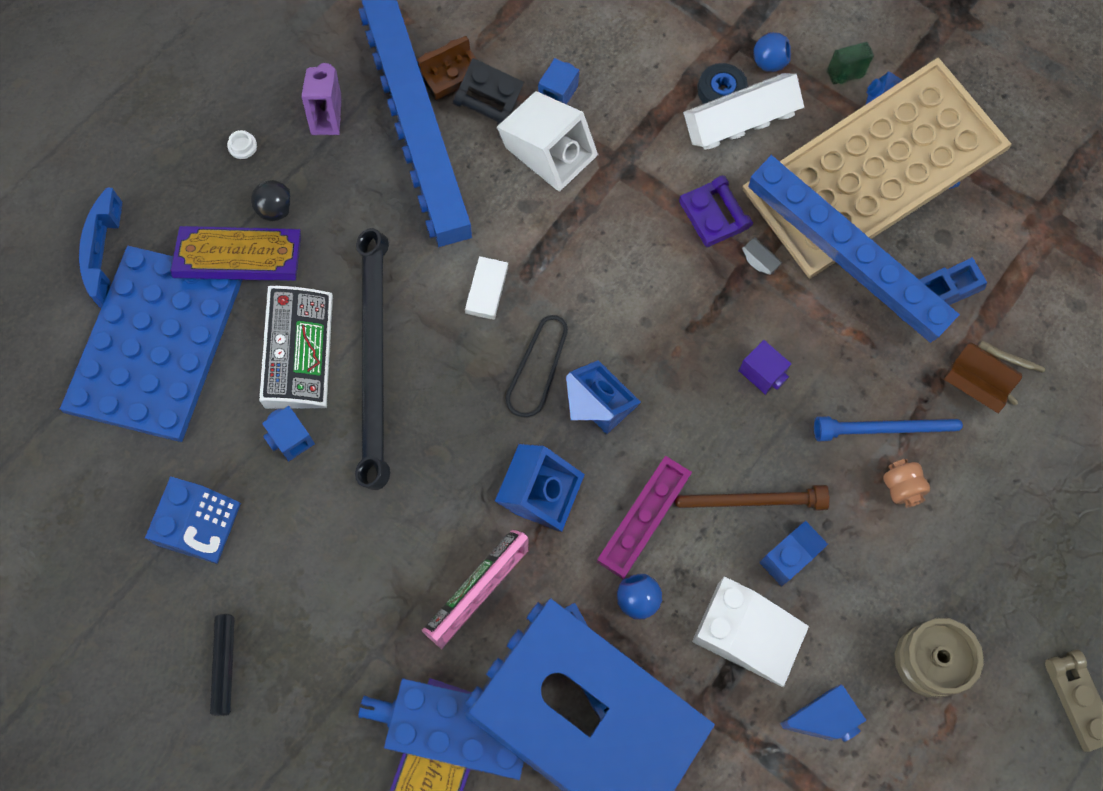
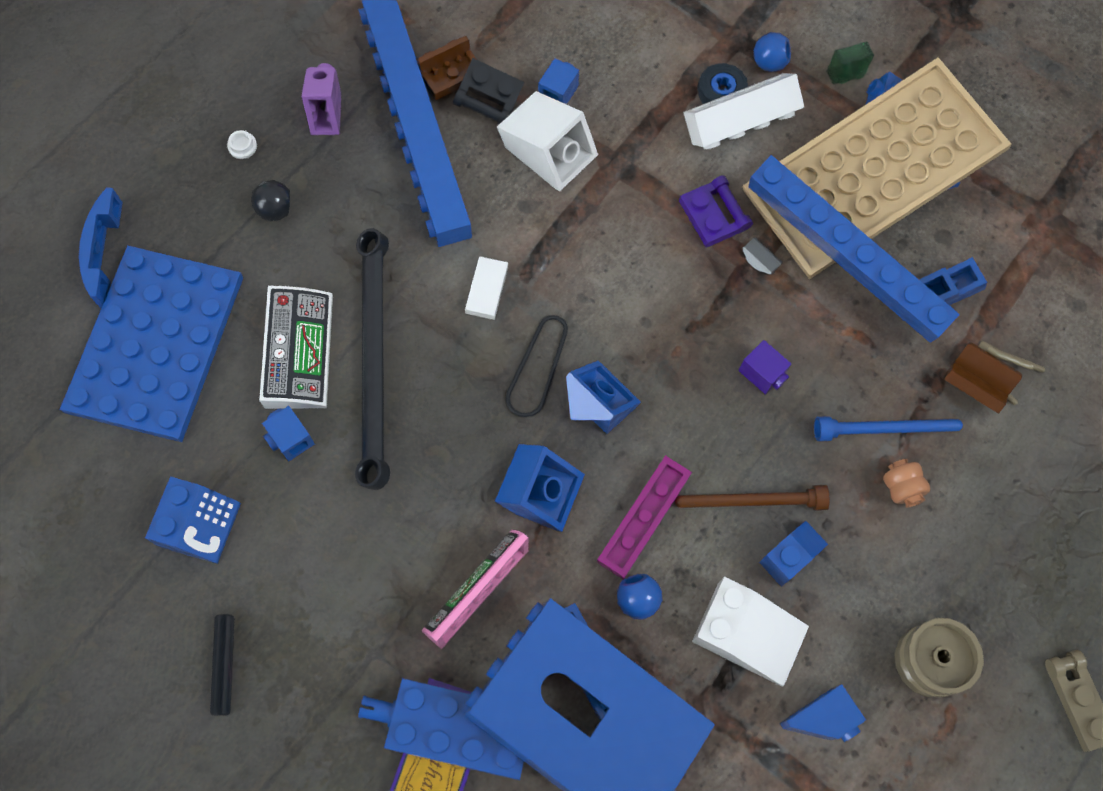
(236, 253): tile -> none

